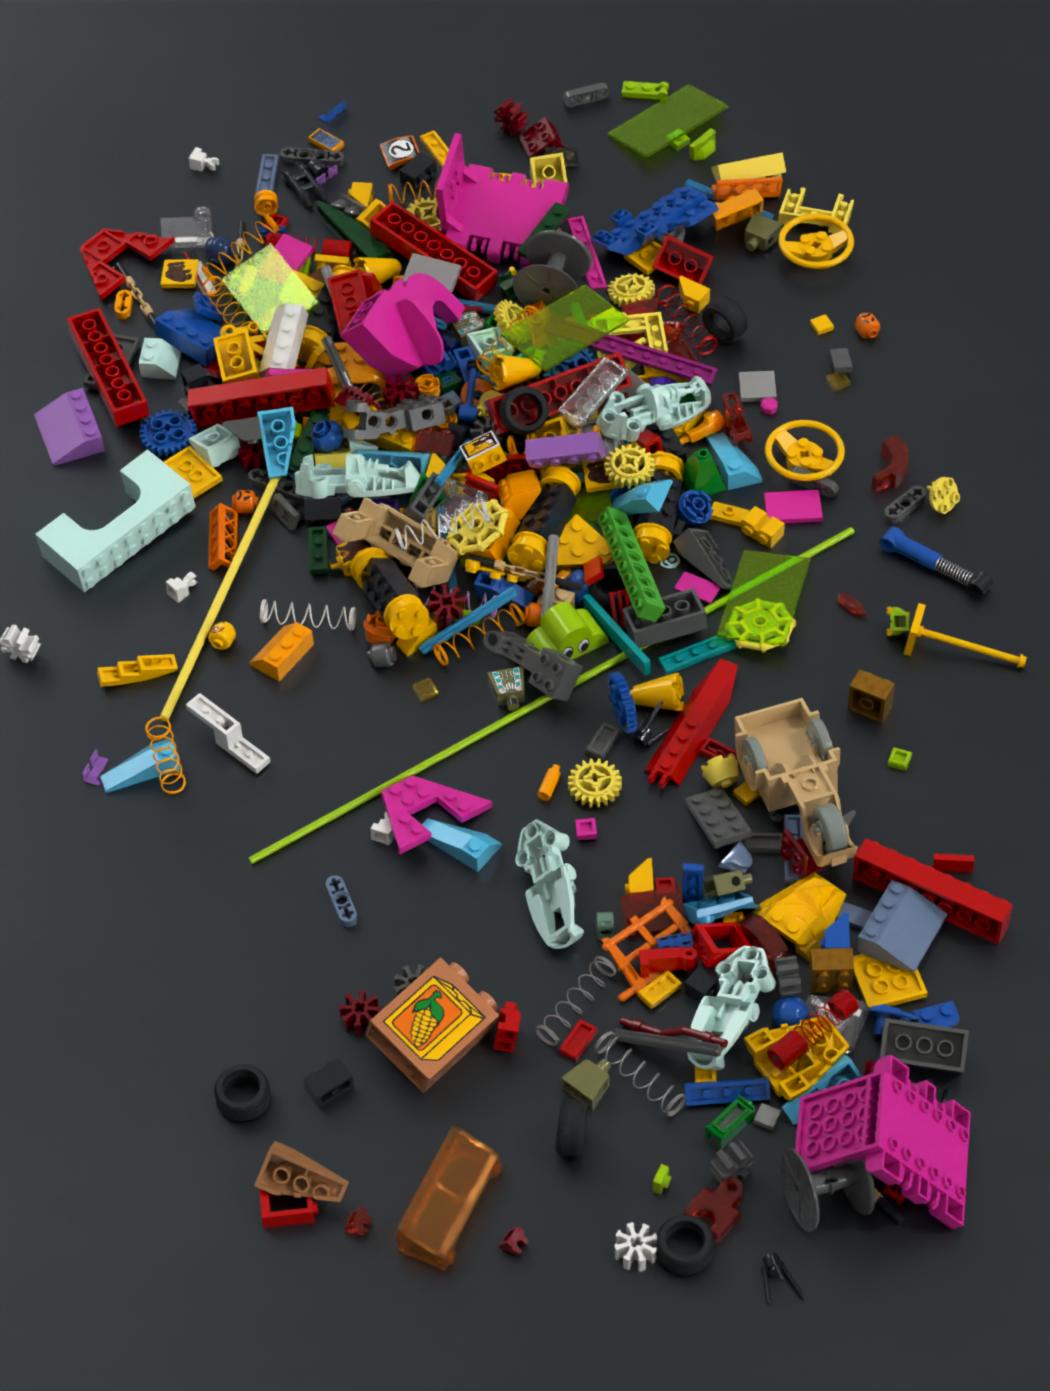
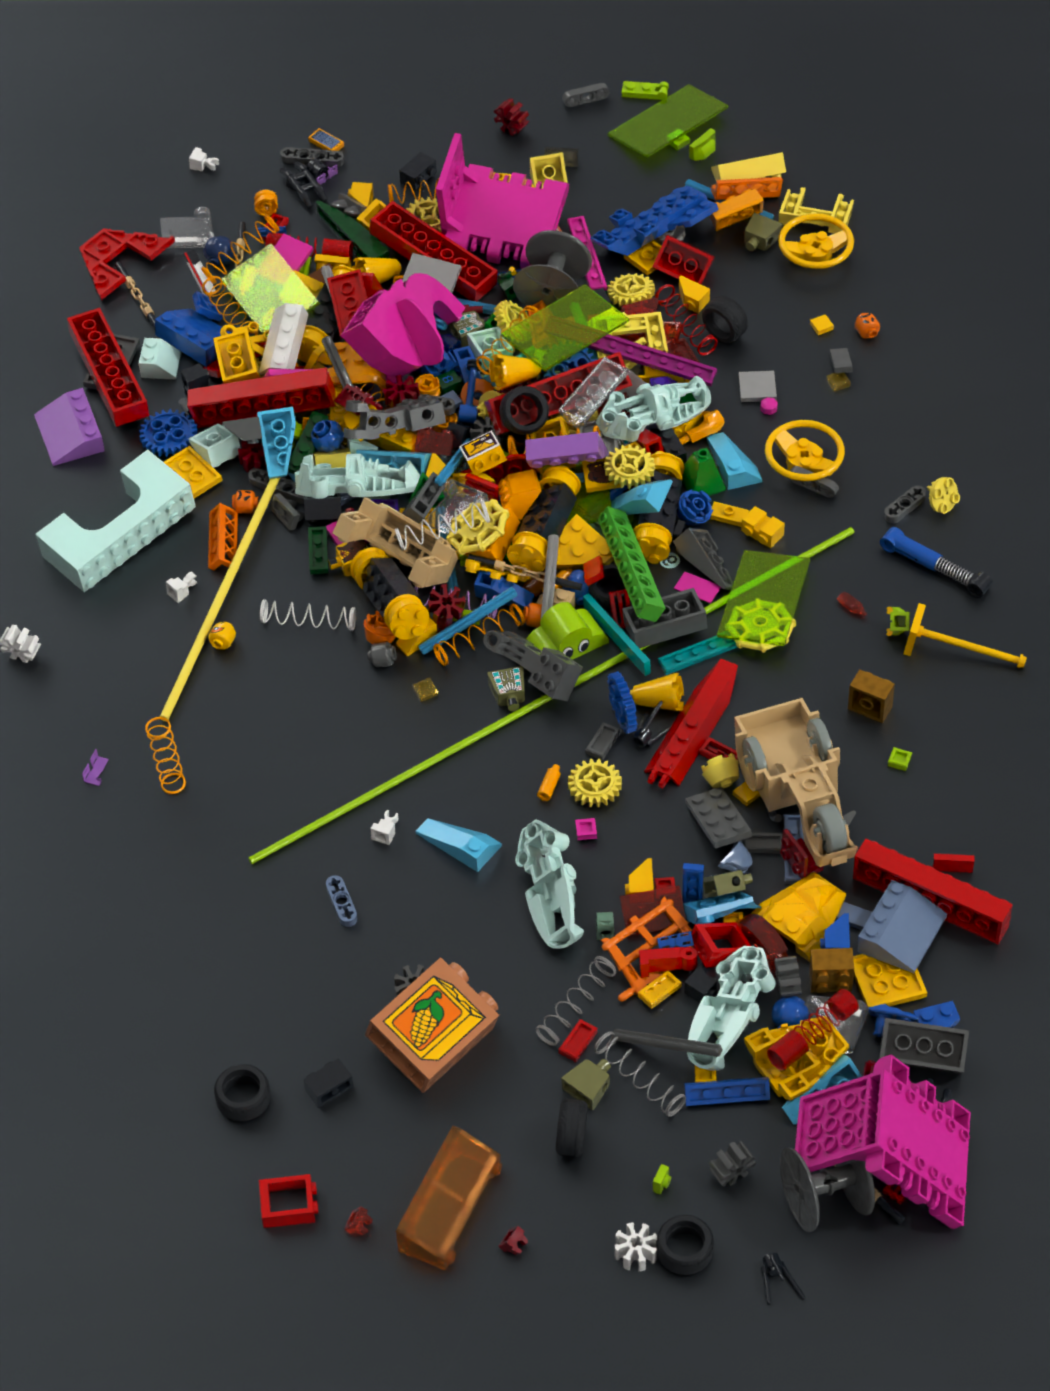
(127, 304): light orange beam -> none
(140, 767): medium azure wedge -> none
(142, 669): yellow slope -> none
(180, 273): yellow tile -> none
(228, 733): white bracket -> none
(267, 172): sand blue tile -> none
(283, 651): light orange slope -> none
(295, 1174): medium nougat wedge -> none
(337, 109): blue piece -> none
(358, 1012): dark red gear -> none
(399, 151): slope -> none
(416, 794): dark pink wing -> none
(435, 147): yellow tile -> none
(507, 1028): red hips -> none
(540, 136): dark red bracket -> none
(550, 221): dark green plate -> none
(706, 1036): dark red bar -> none
(718, 1206): clear red piece -> none
(731, 1121): green window -> none
(735, 422): clear red piece -> none
(767, 1116): light grey tile -> none
(794, 506): dark pink tile -> none
(897, 454): clear red arch -> none

